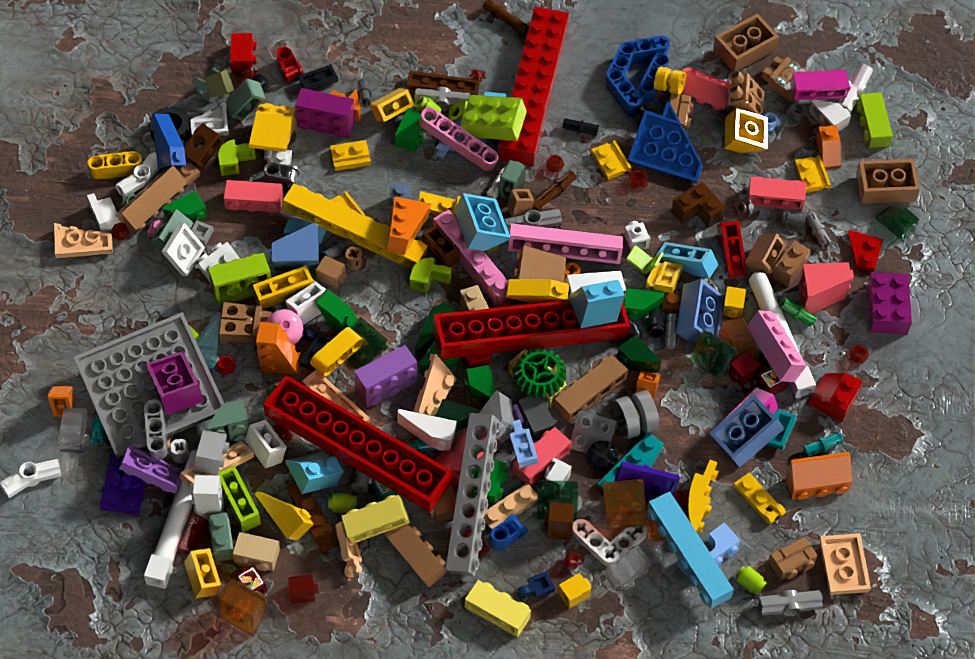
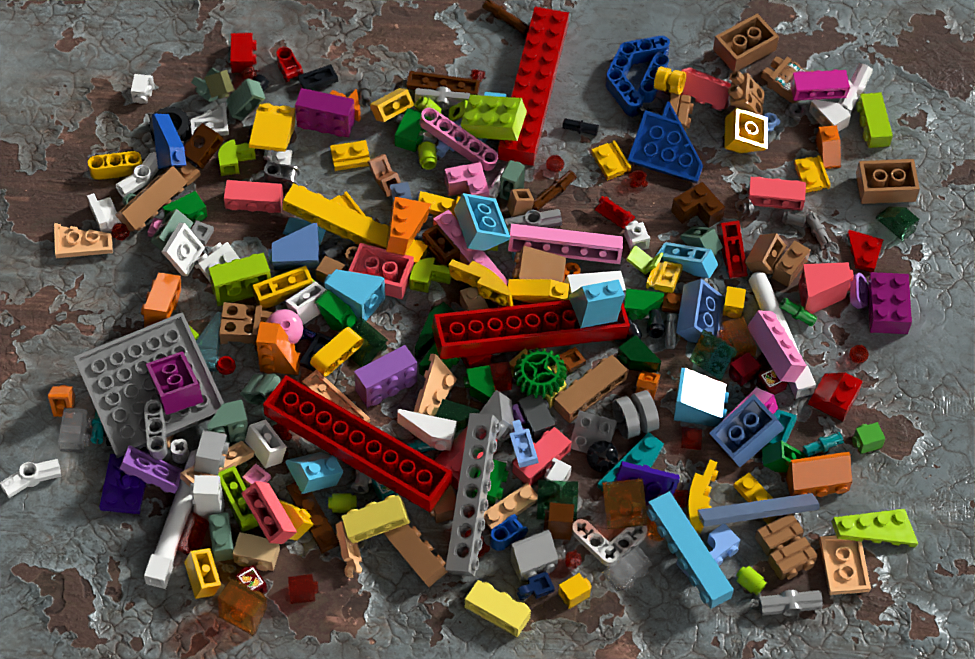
(142, 88): none -> white brick
(161, 299): none -> orange wedge
(256, 473): none -> bright pink plate
(260, 387): none -> sand green brick
(269, 512): none -> coral brick
(358, 290): none -> medium azure slope
(383, 173): none -> nougat slope
(391, 266): none -> coral slope
(427, 155): none -> lime brick
(466, 179): none -> bright pink brick
(487, 282): none -> yellow slope
(501, 376): none -> clear red brick
(534, 555): none -> light grey slope
(572, 359): none -> dark orange plate
(614, 212): none -> red hinge
(691, 438): none -> clear red plate
(700, 399): none -> slope
(703, 238): none -> sand green slope
(758, 509): none -> sand blue tile
(779, 455): none -> green slope
(779, 534): none -> medium nougat brick
(859, 291): none -> medium lavender plate
(868, 438): none -> bright green brick
(879, 527): none -> lime wing

